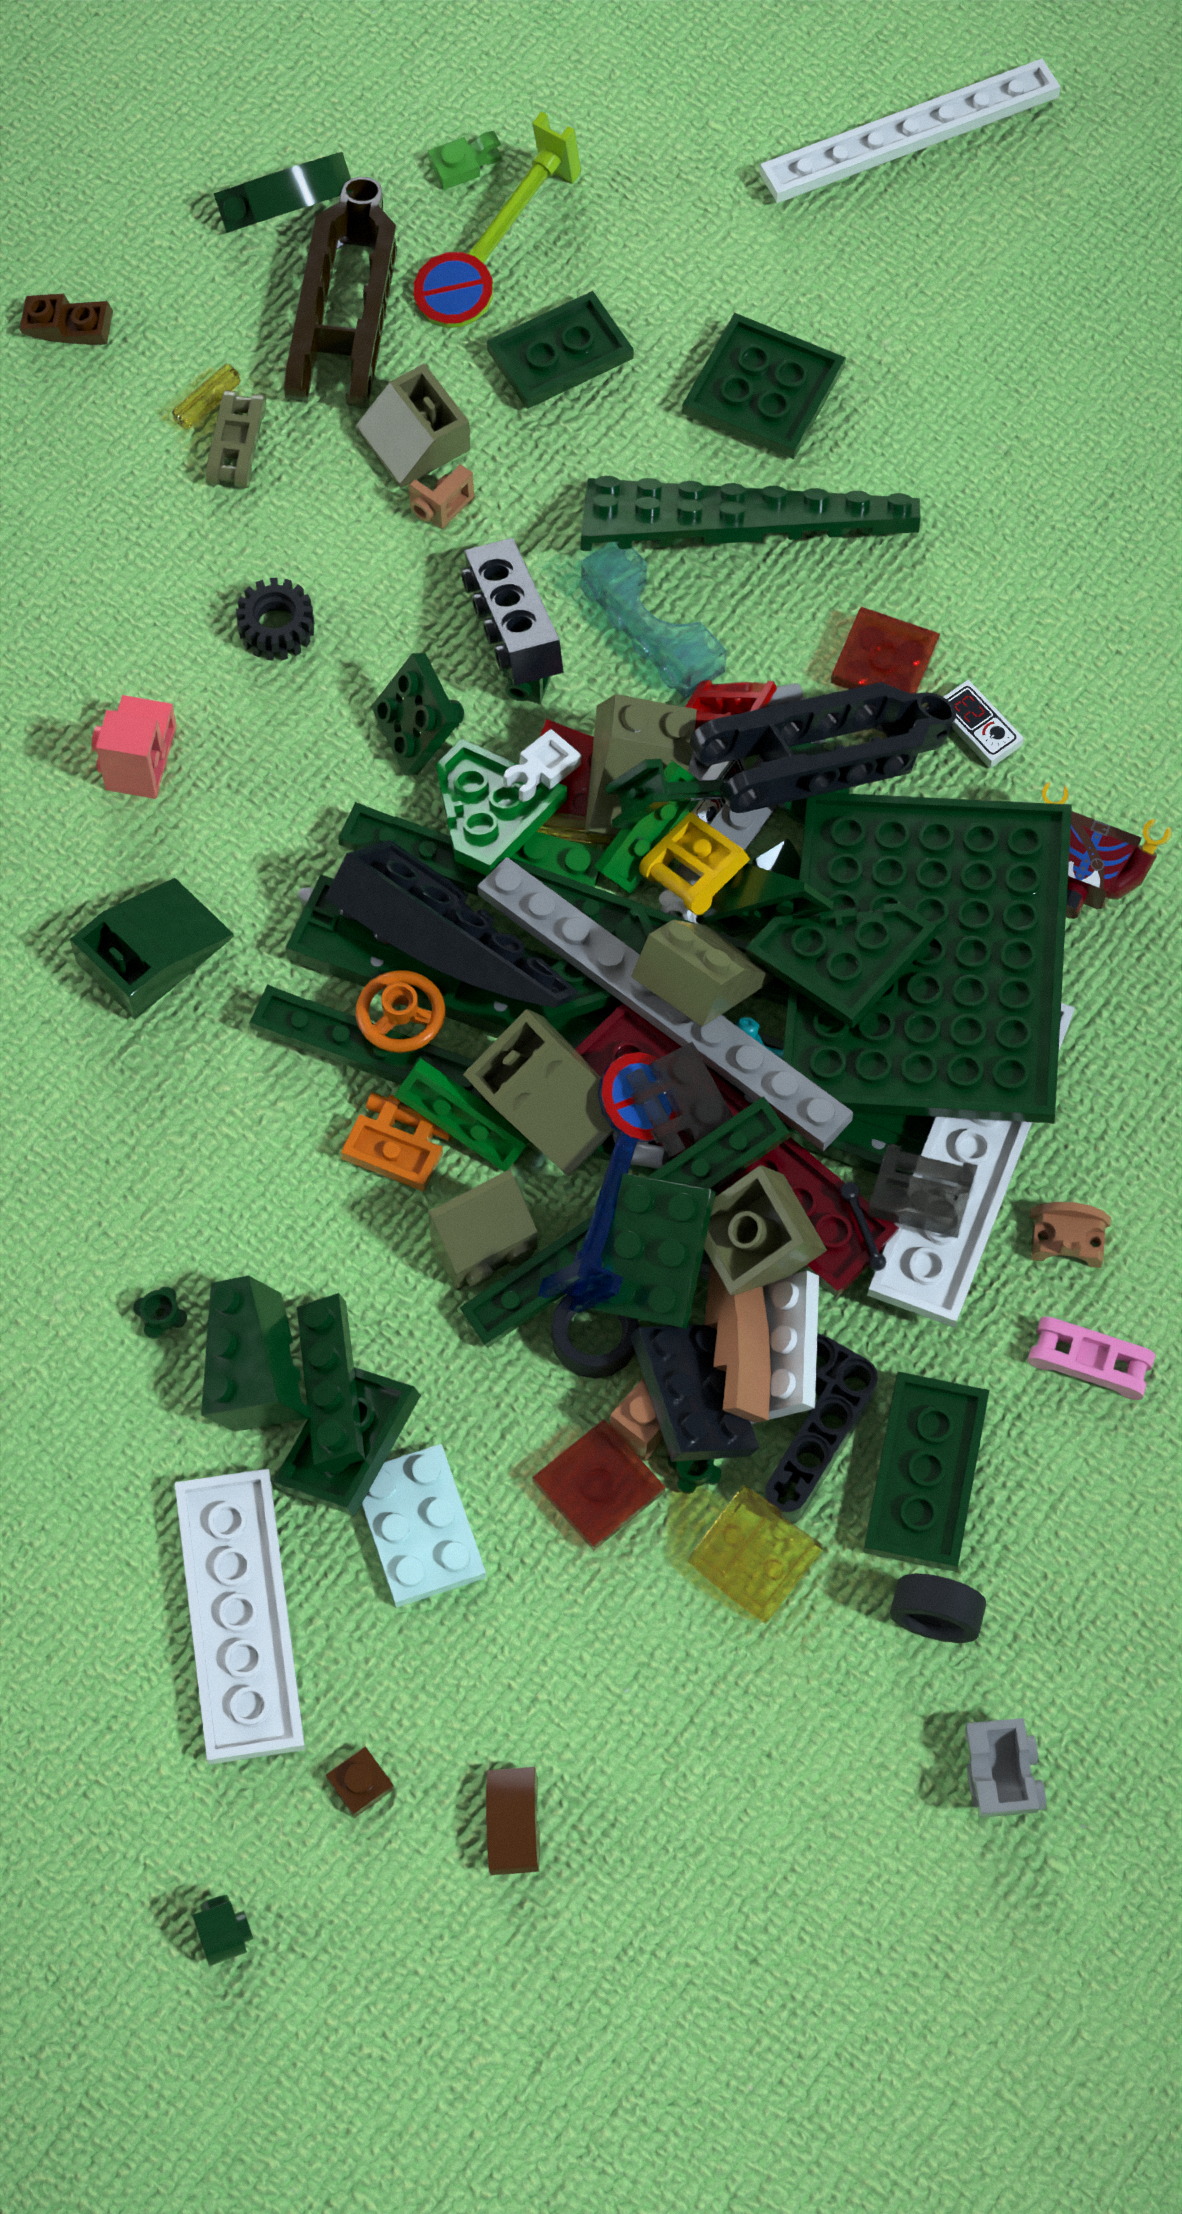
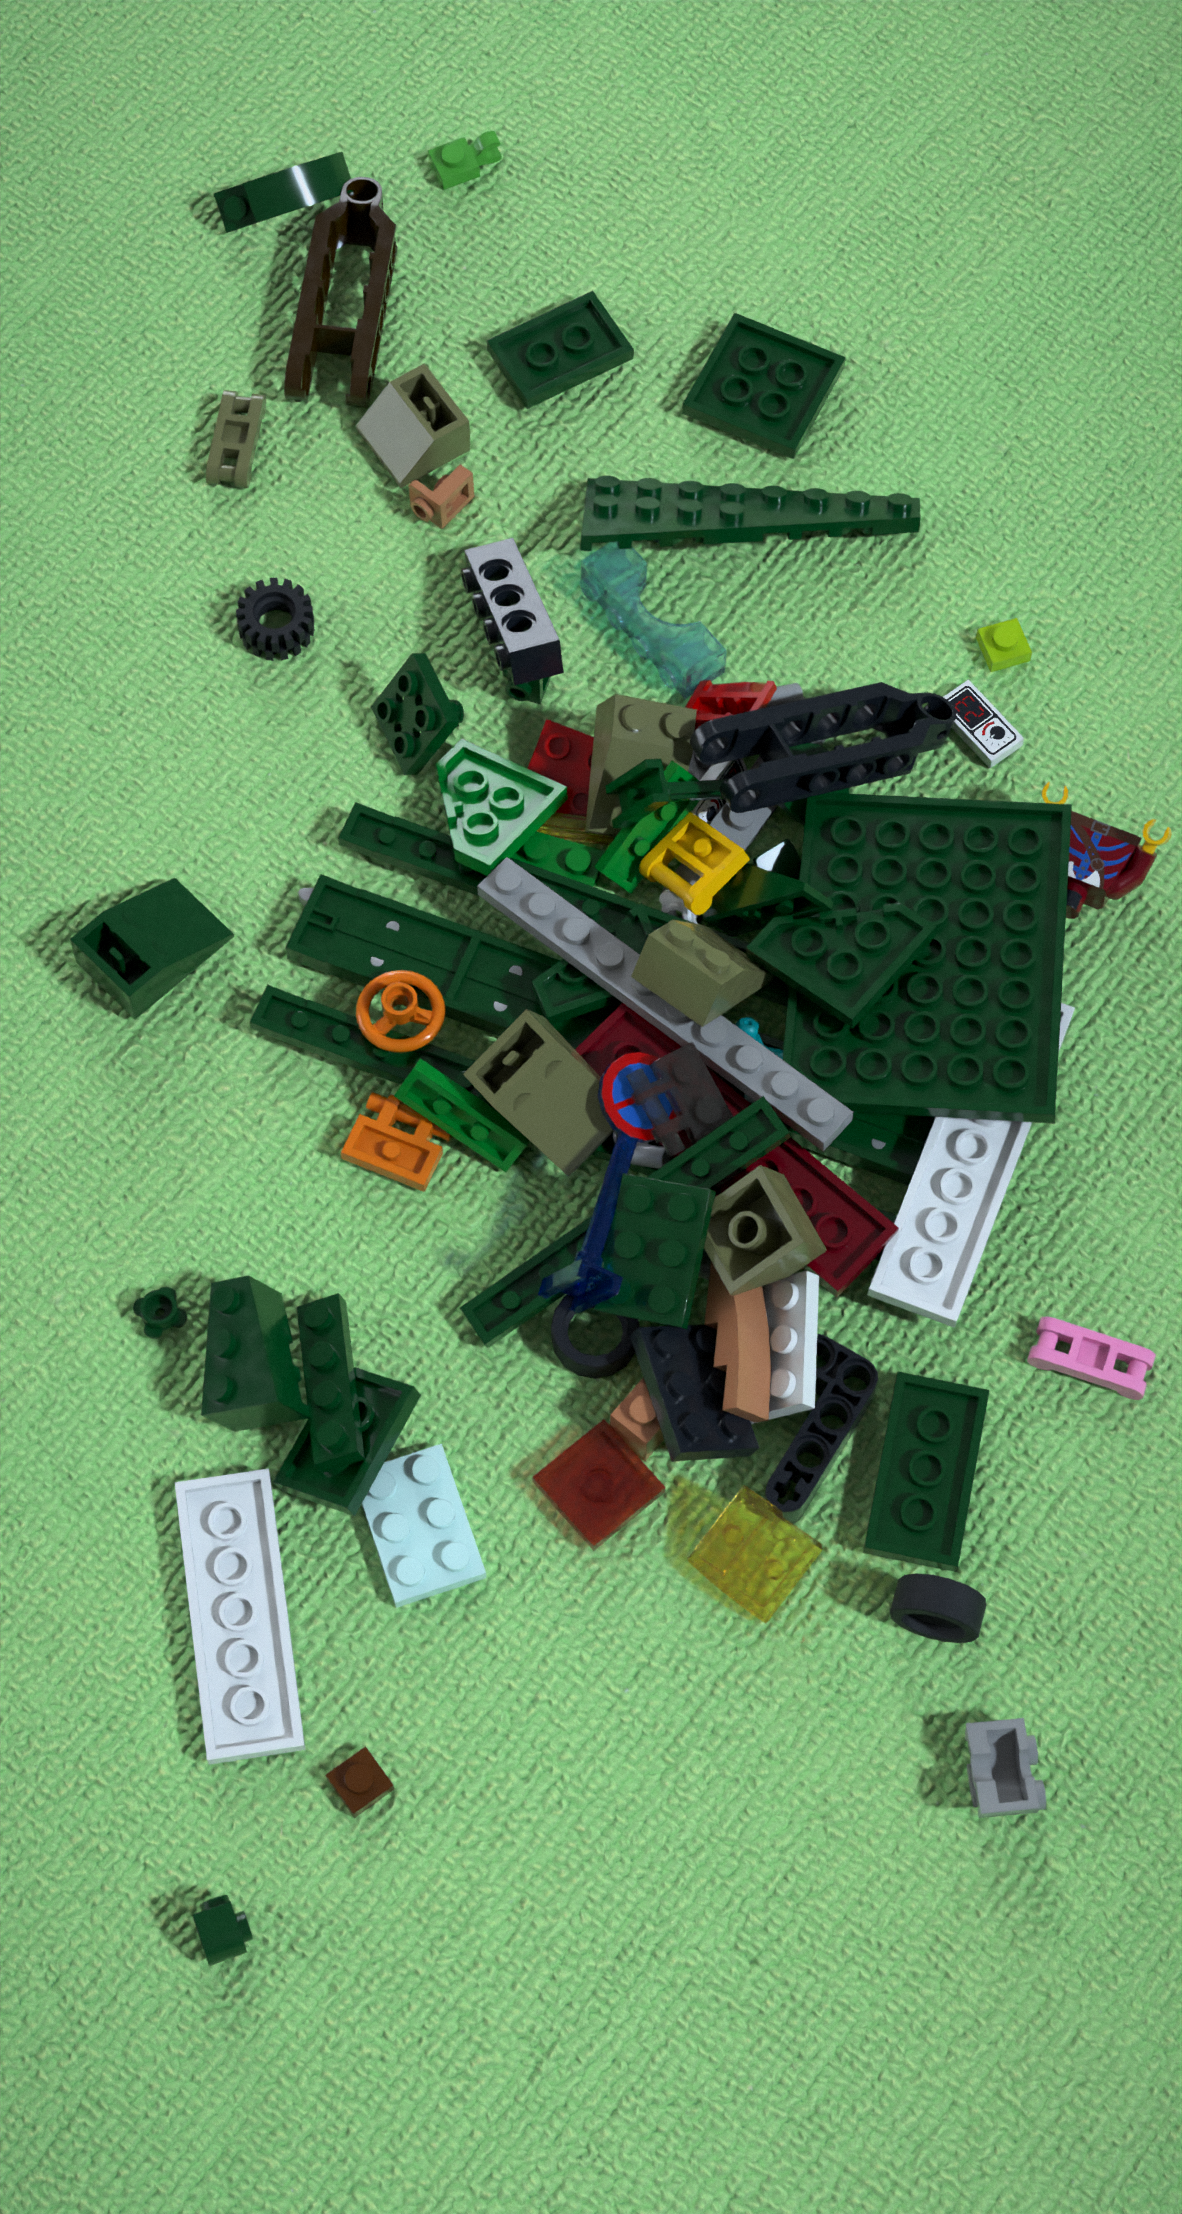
(57, 320): reddish brown slope -> none
(134, 745): coral brick -> none
(205, 396): clear yellow axle -> none
(430, 921): black wedge -> none
(458, 285): piece -> none
(483, 1231): olive slope -> none
(512, 1821): reddish brown slope -> none
(543, 761): white plate -> none
(689, 1479): dark green plate -> none
(850, 1193): black hinge -> none
(885, 652): clear red plate -> none
(909, 130): white plate -> none
(919, 1200): clear smoke plate -> none
(1003, 645): none -> lime plate
(1069, 1231): nougat piece -> none

